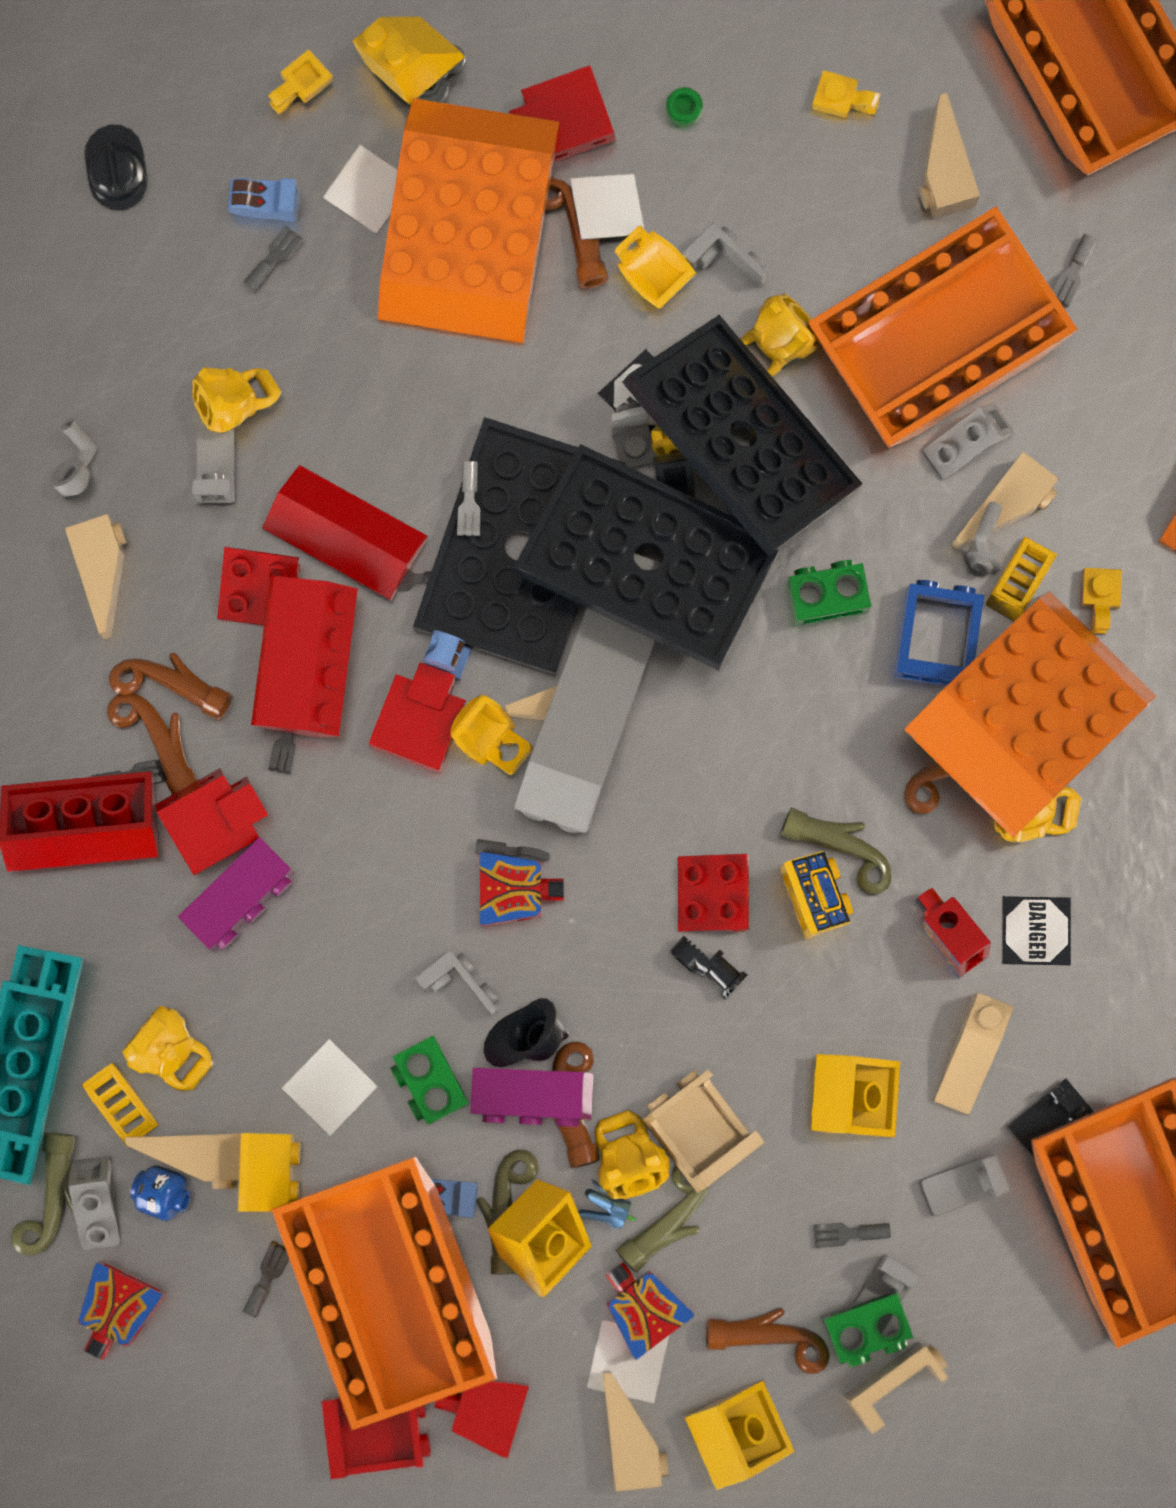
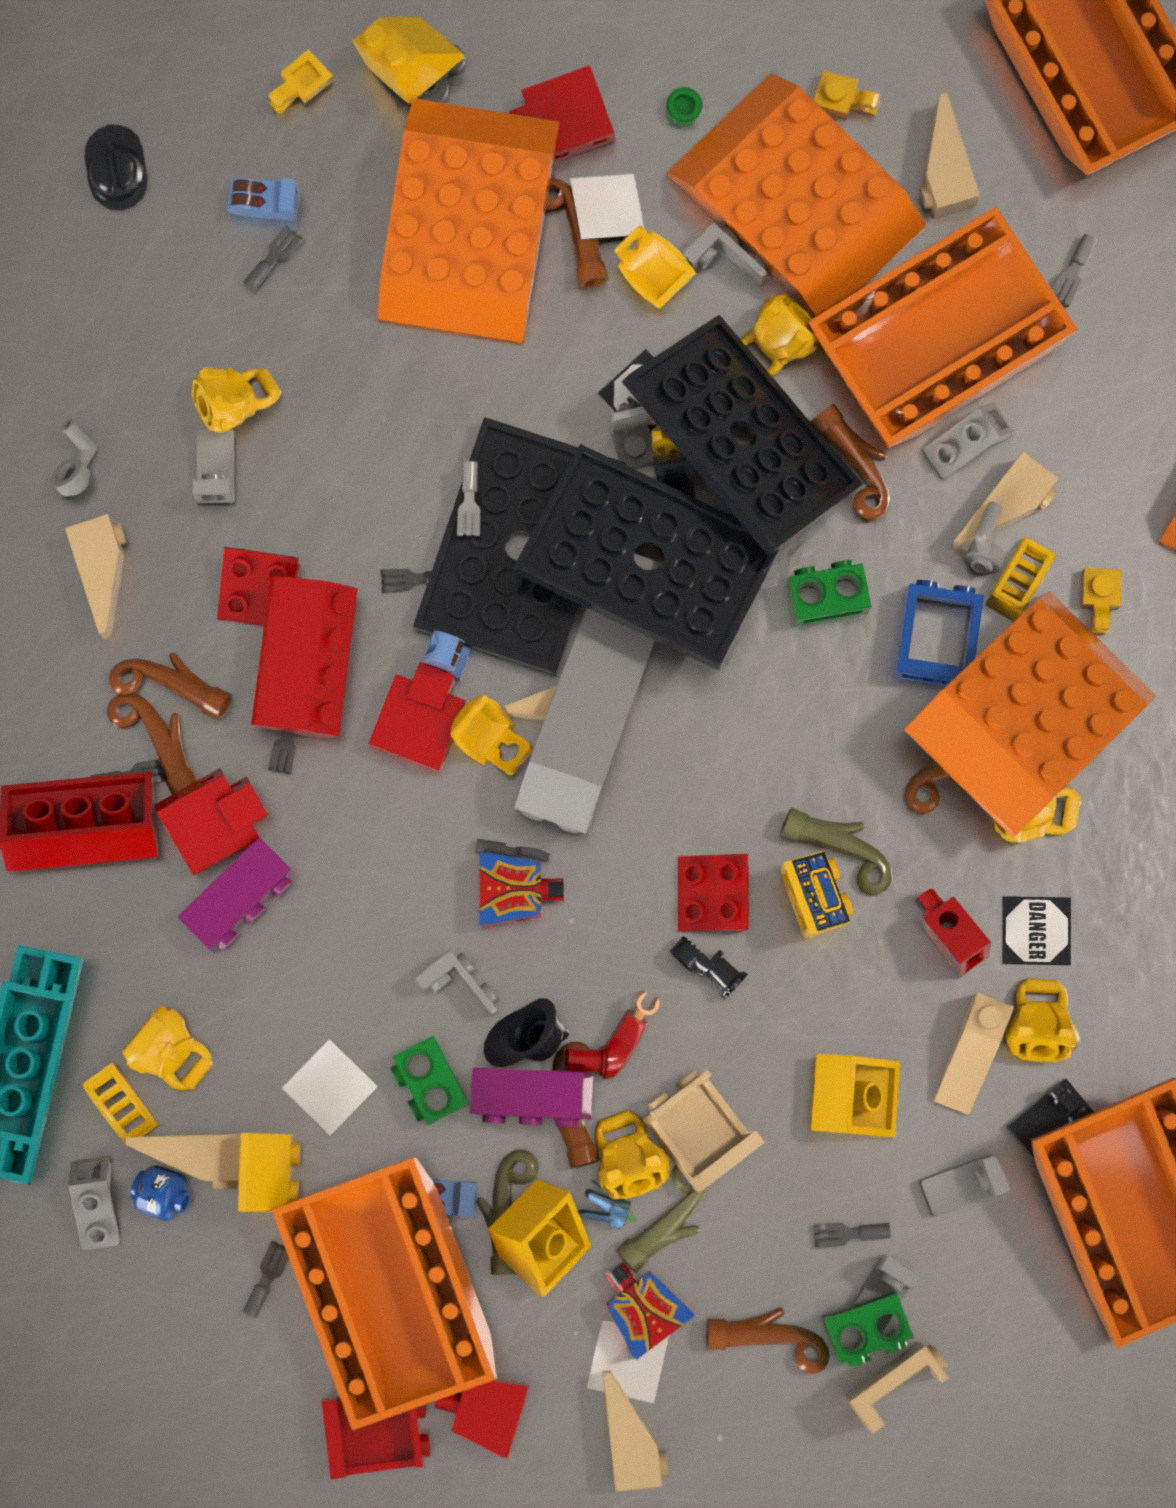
(58, 1153): olive plant -> none
(116, 1308): torso -> none
(344, 532): red slope -> none
(364, 189): white sticker -> none
(619, 1046): none -> red arm
(739, 1435): yellow slope -> none
(799, 195): none -> orange slope
(858, 454): none -> dark orange plant
(1041, 1028): none -> yellow piece

